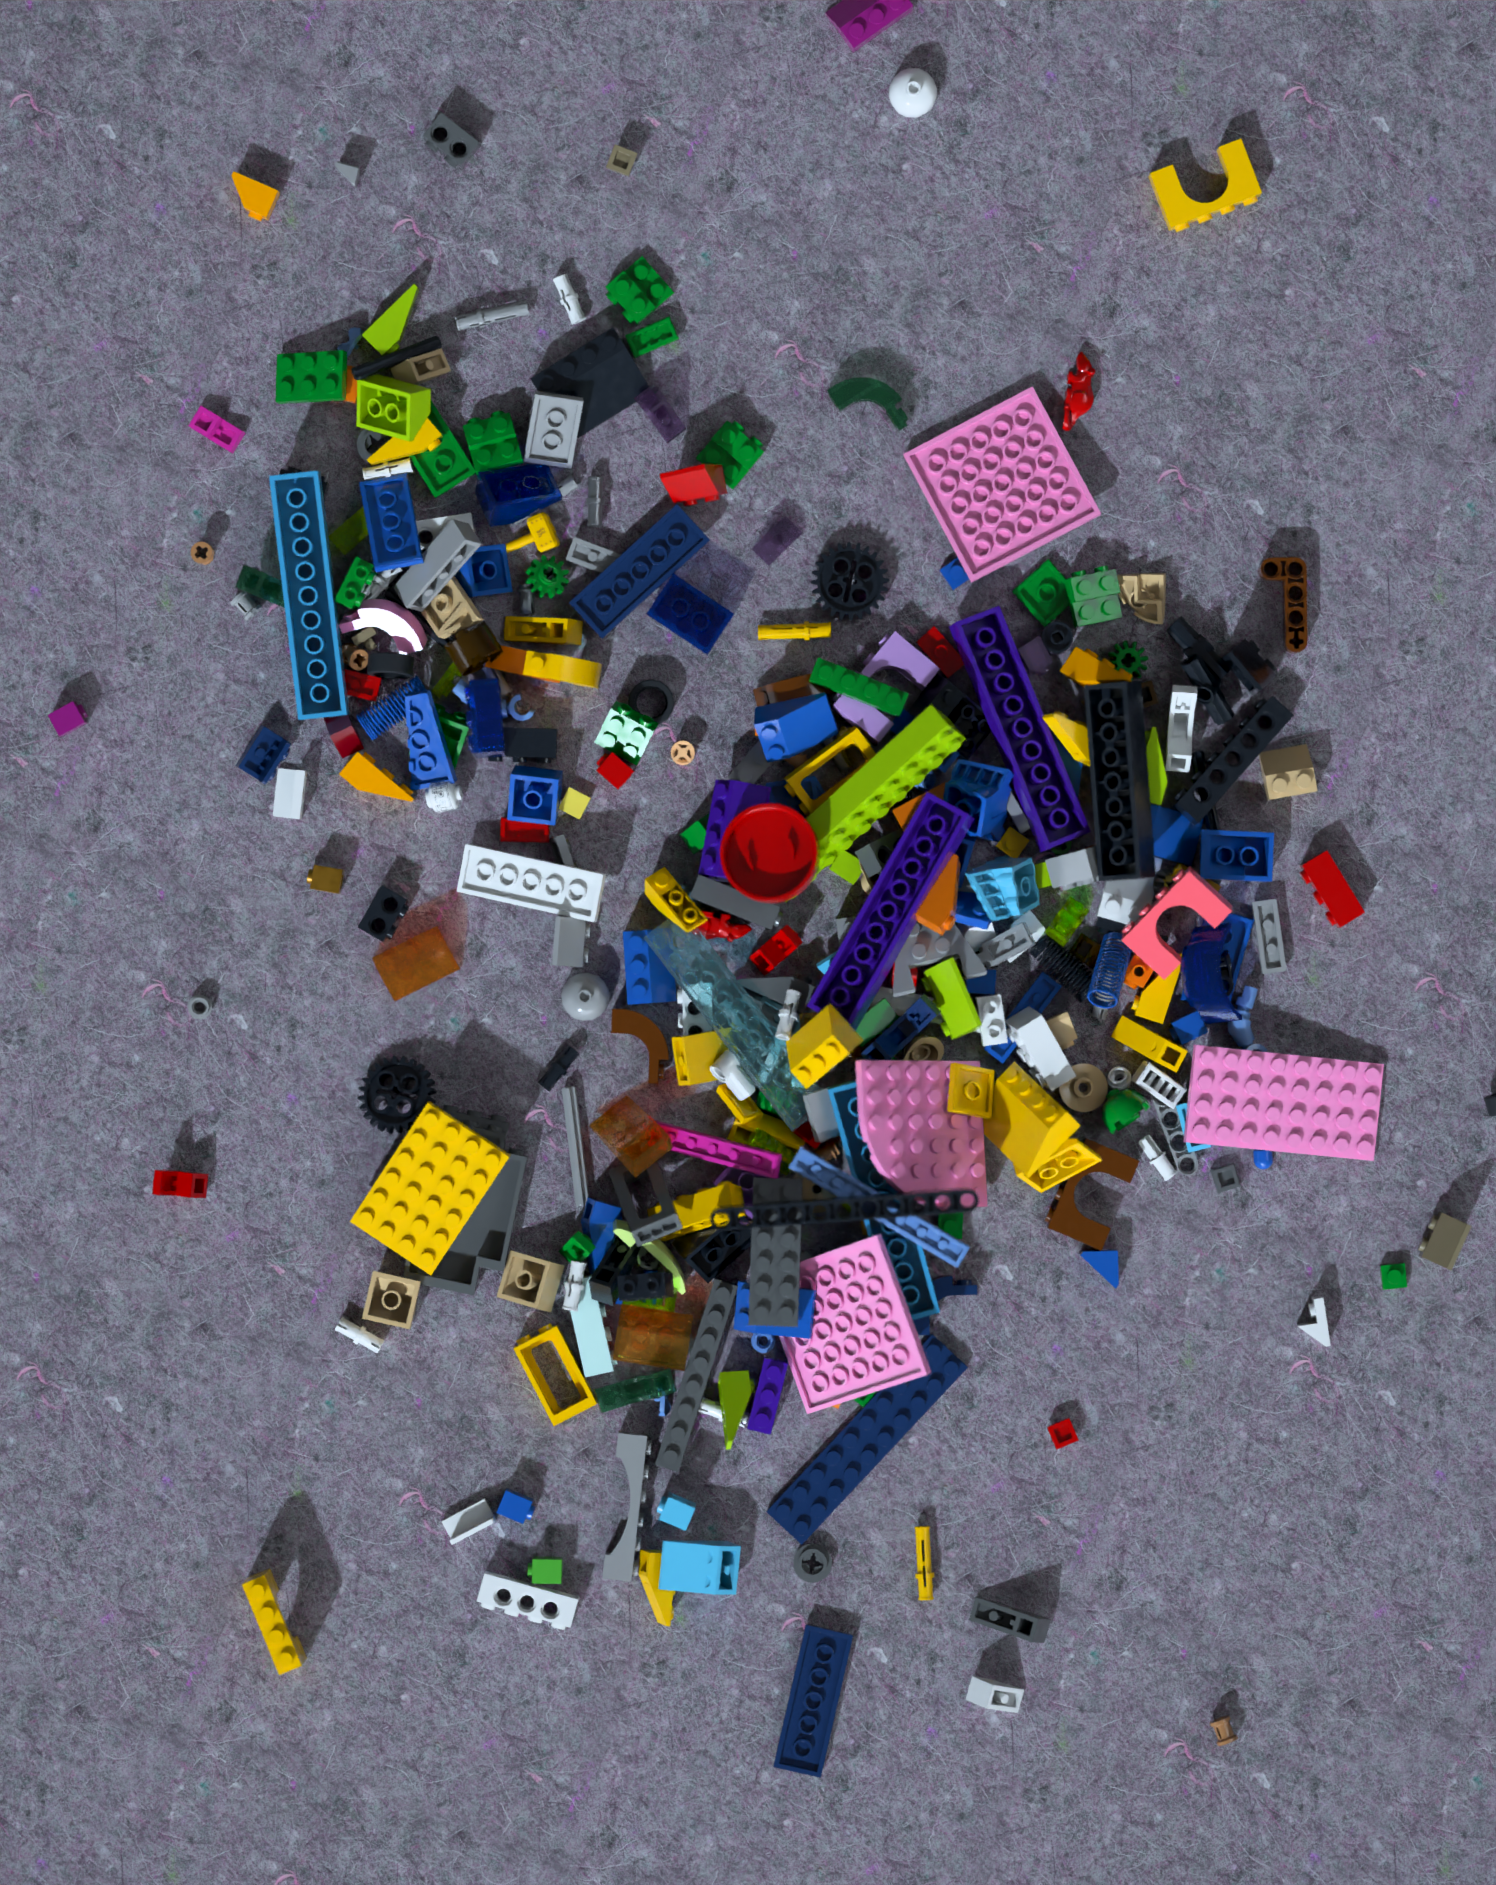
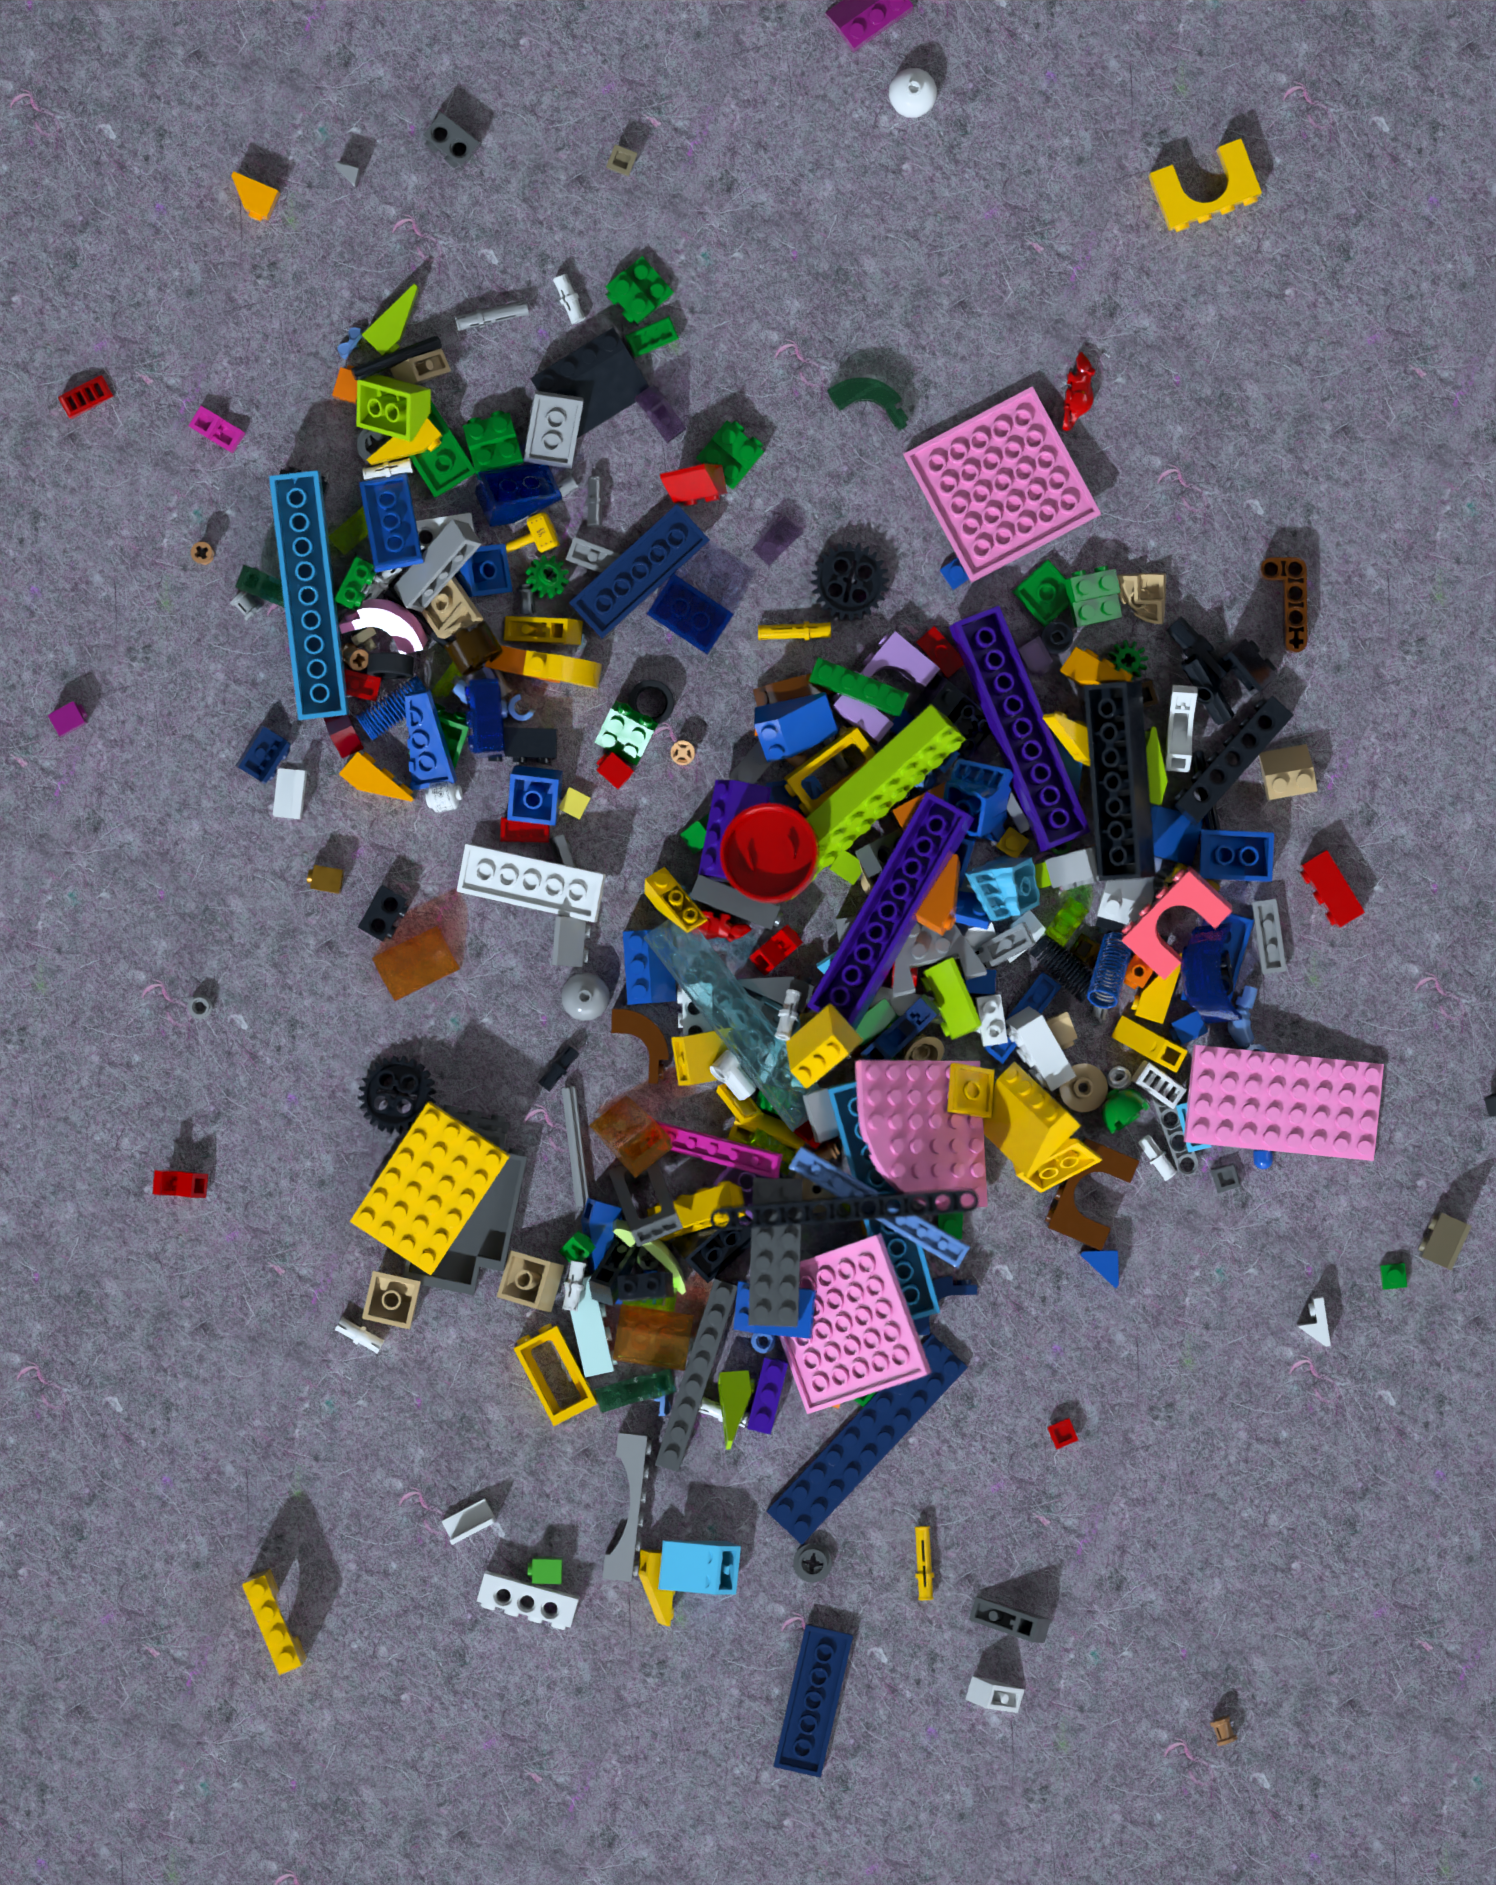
(89, 404): none -> red slope
(311, 377): green plate -> none
(516, 1506): blue brick -> none
(676, 1510): medium azure brick -> none

